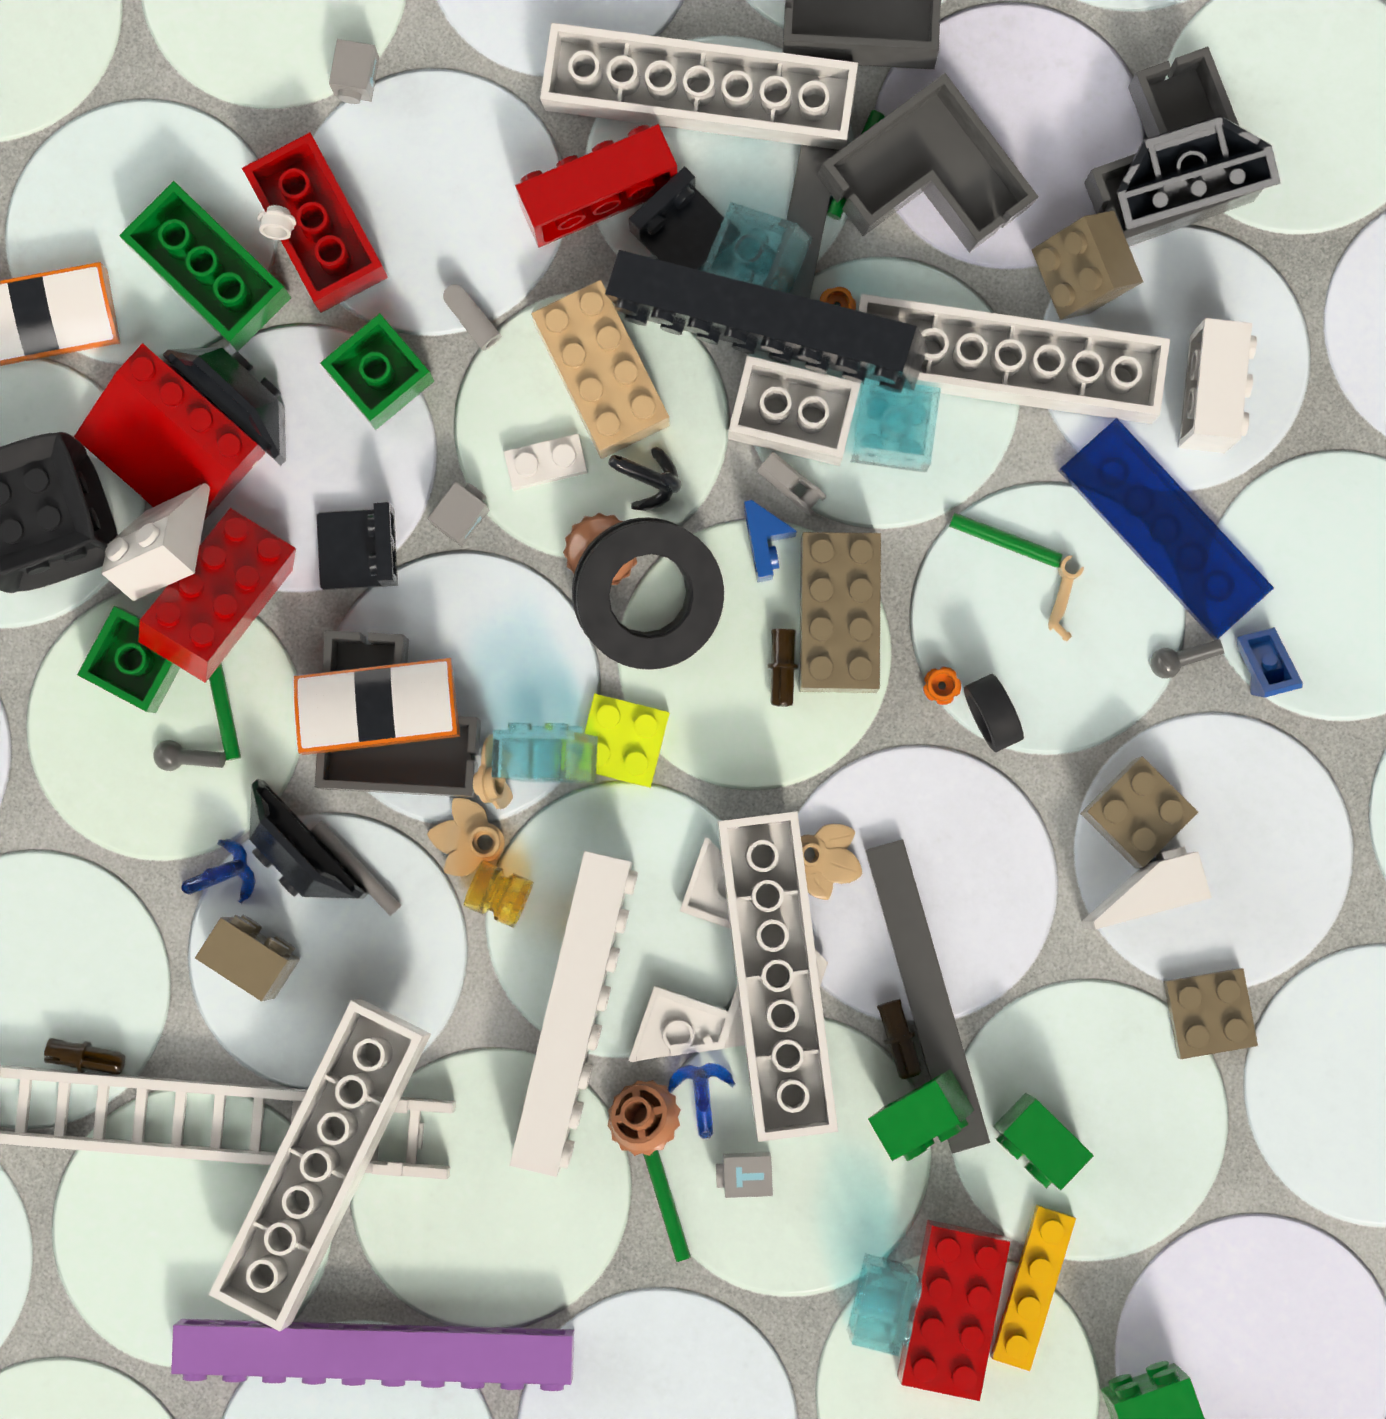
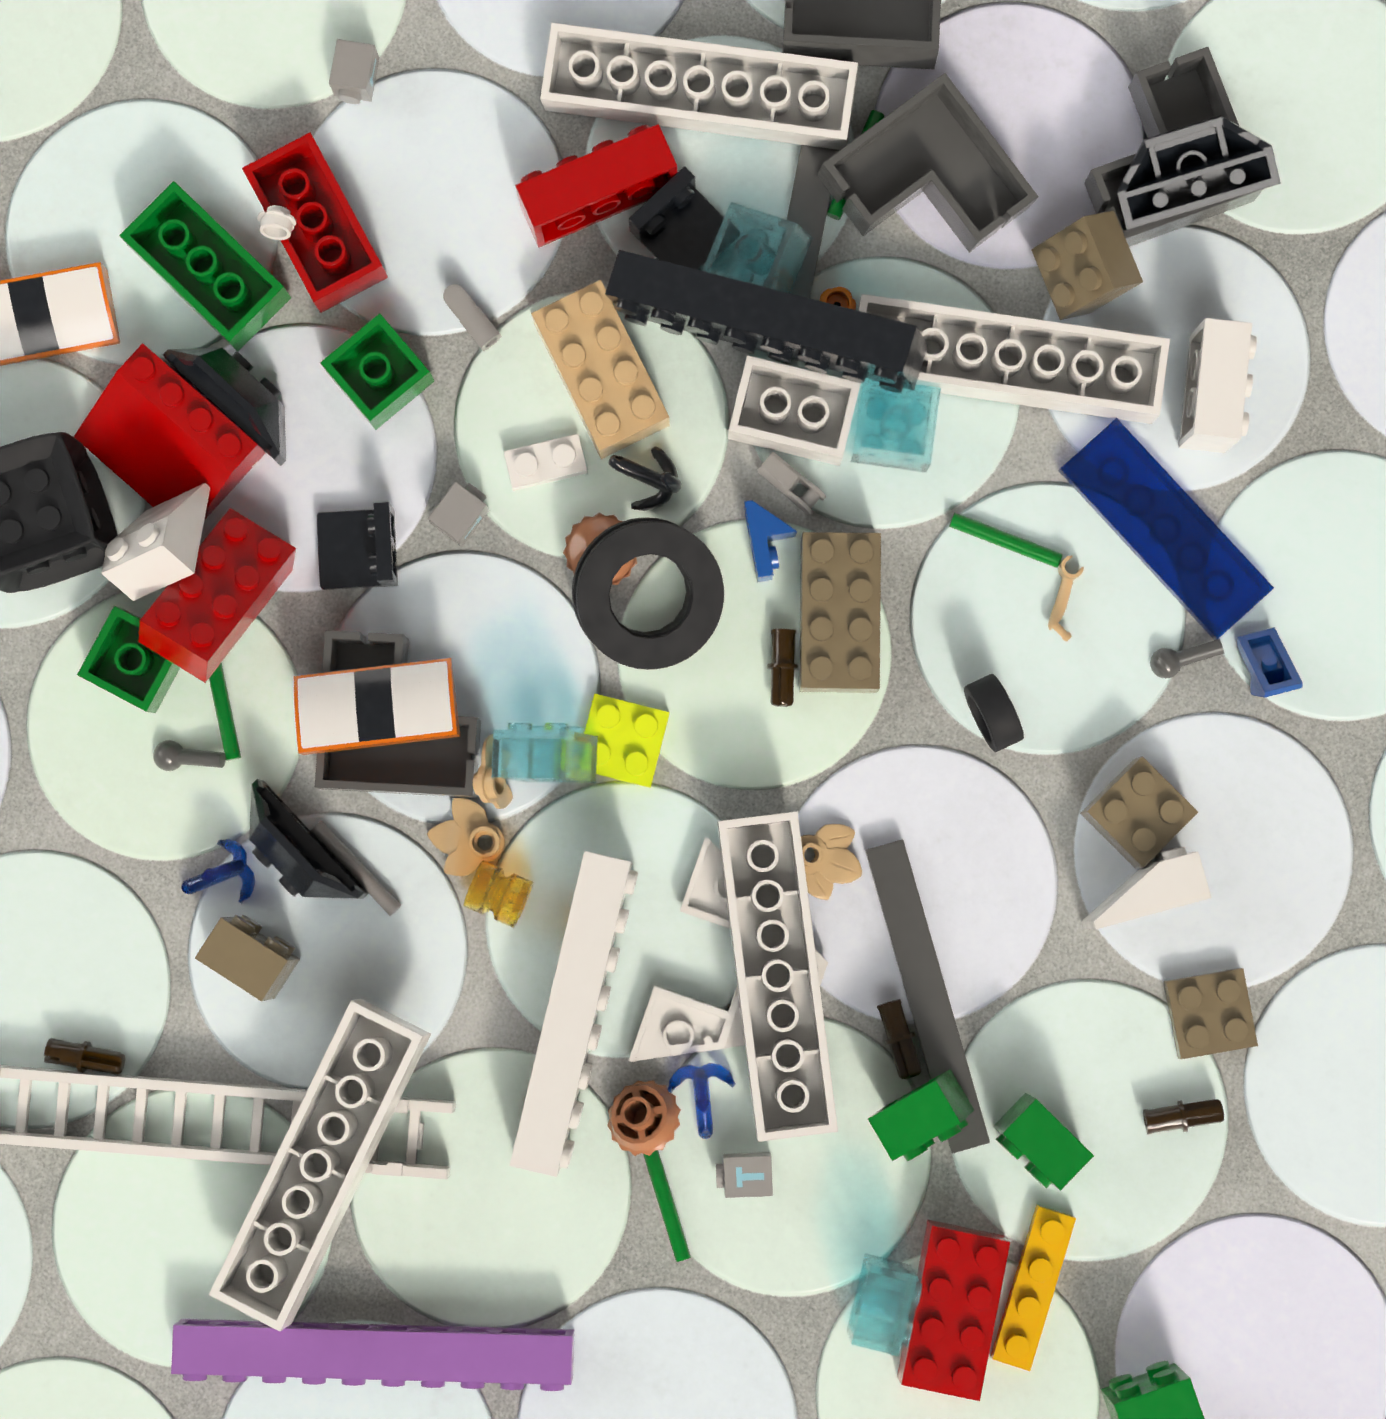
(952, 683): orange plate -> none
(1183, 1116): none -> dark brown axle

